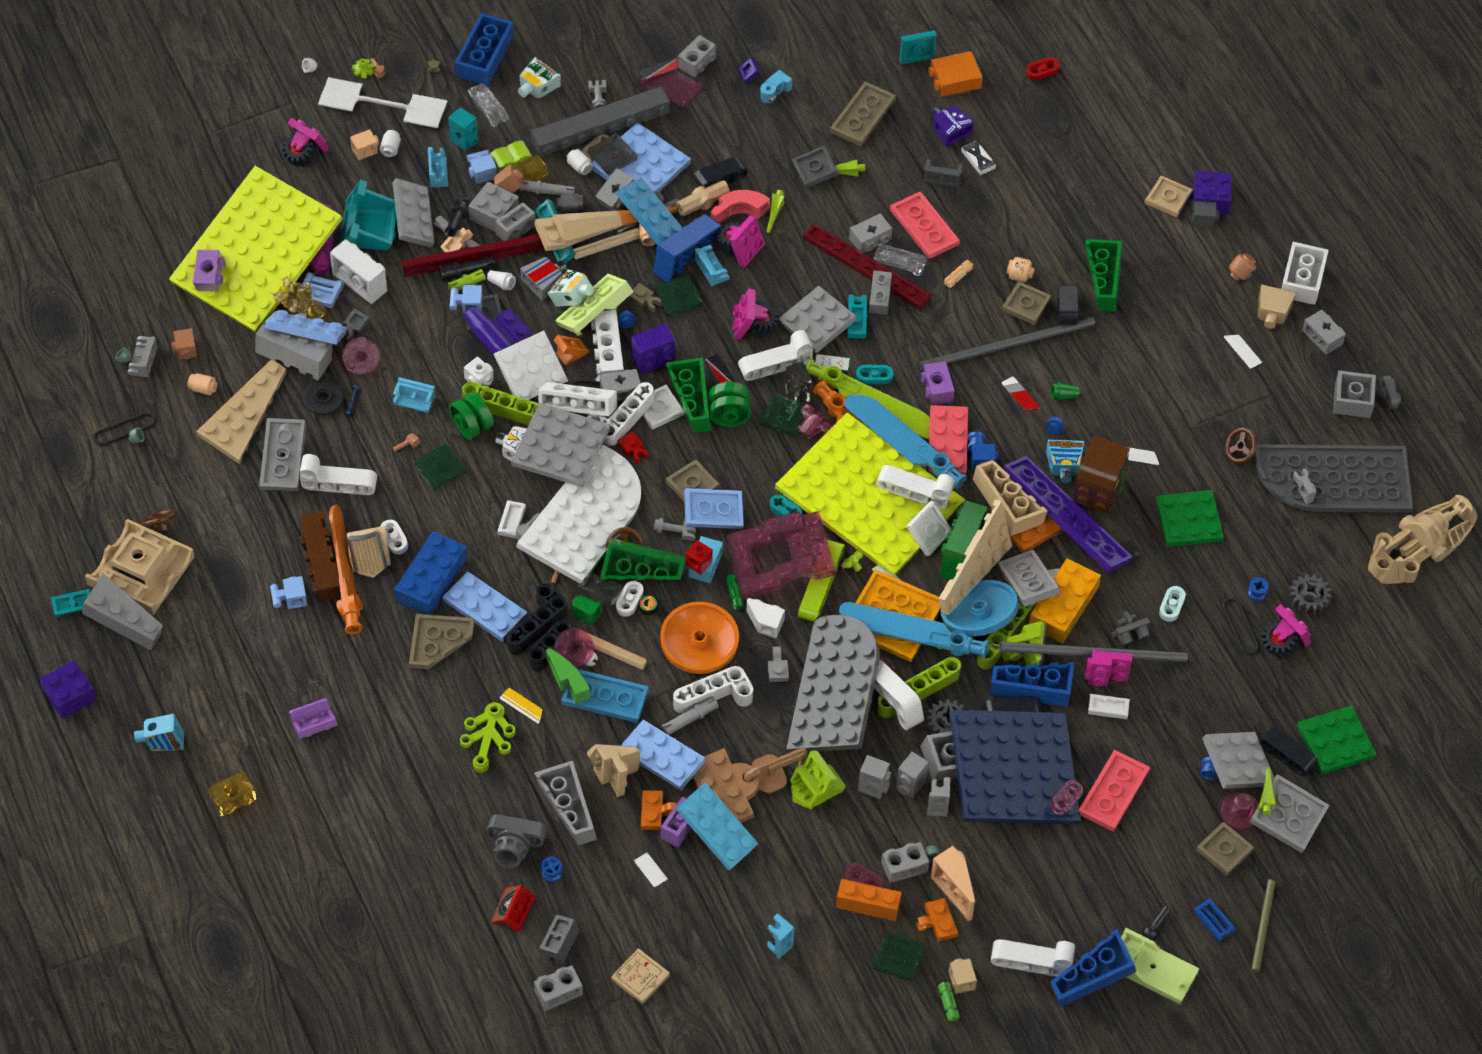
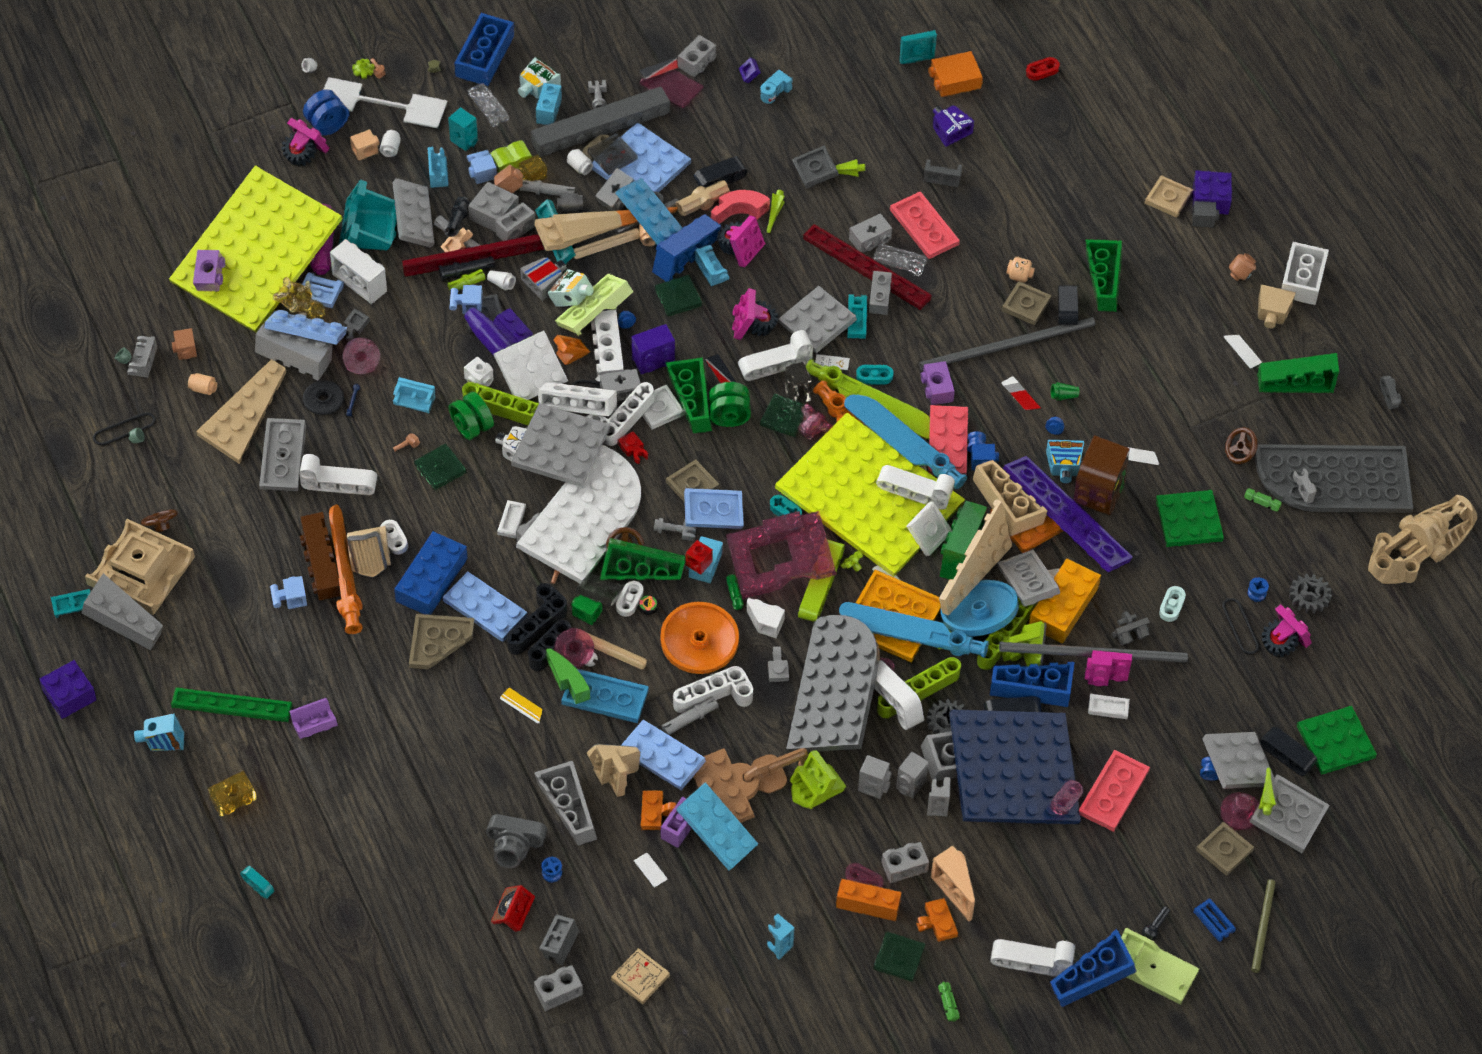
(231, 704): none -> green tile
(257, 882): none -> teal beam
(326, 112): none -> blue wheel
(488, 733): lime plant -> none
(548, 104): none -> medium azure brick
(644, 296): dark tan plate -> none
(862, 114): dark tan plate -> none
(931, 852): sand green hinge -> none
(958, 273): light nougat axle -> none
(962, 975): tan brick -> none
(978, 158): tile -> none
(1262, 499): none -> bright green axle
(1300, 375): none -> green wedge
(1324, 332): light grey brick -> none
(1354, 394): light grey brick -> none

